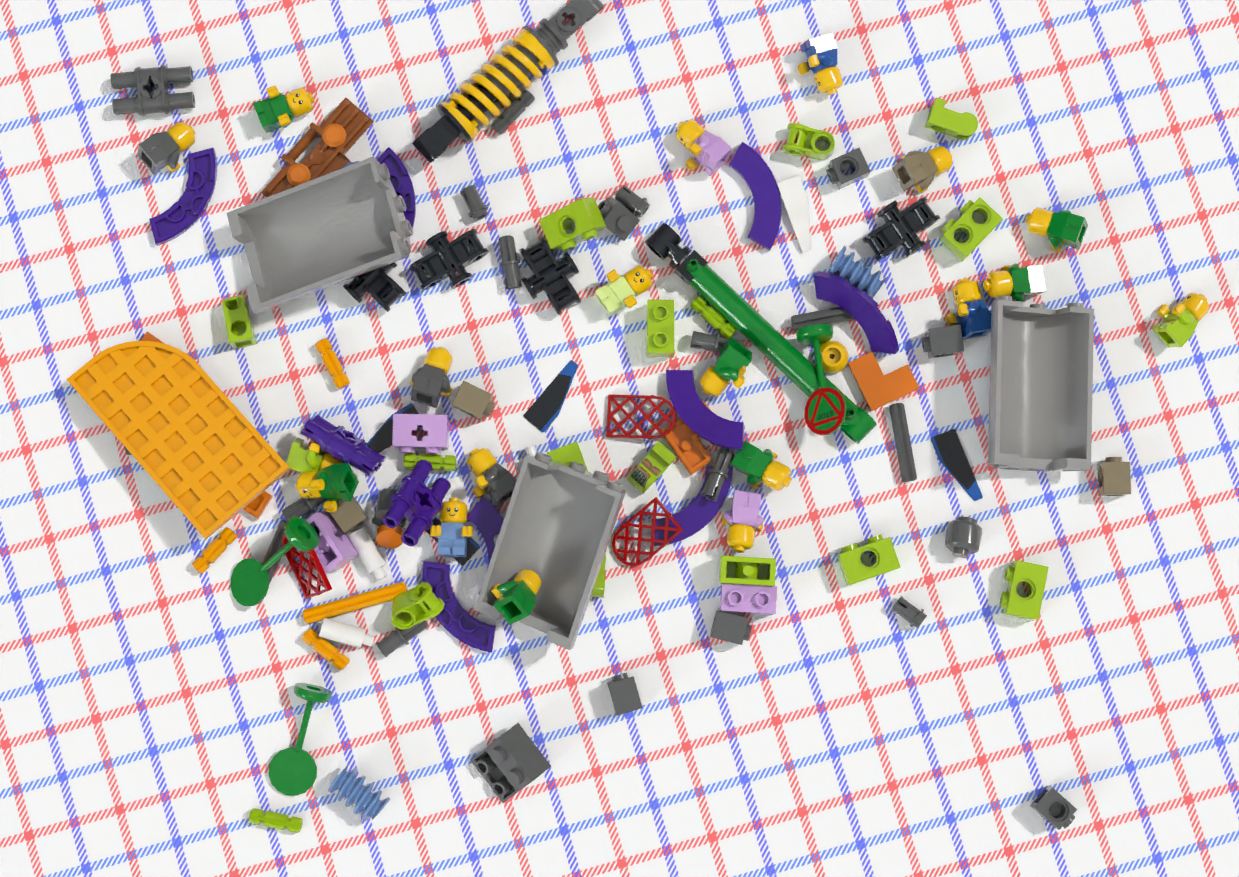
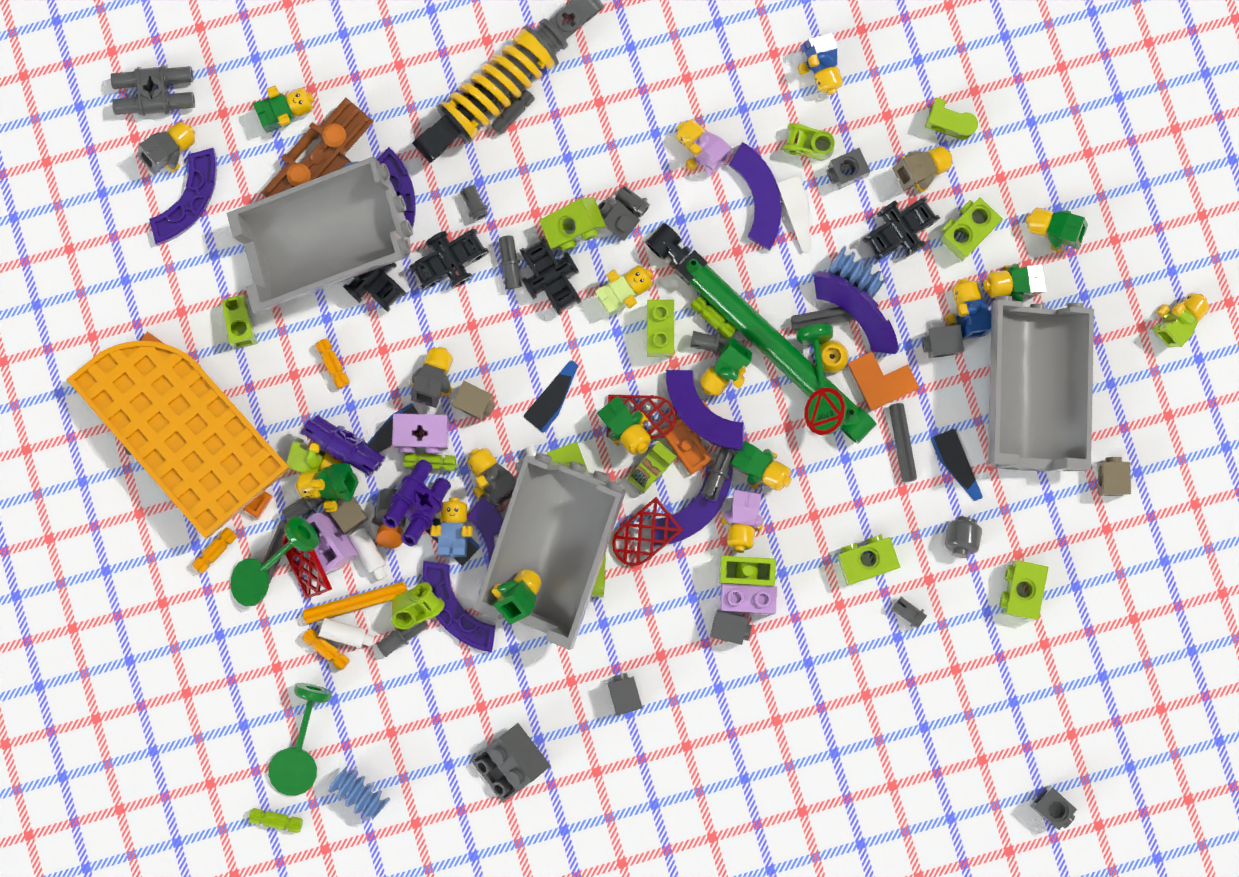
(625, 426): none -> piece

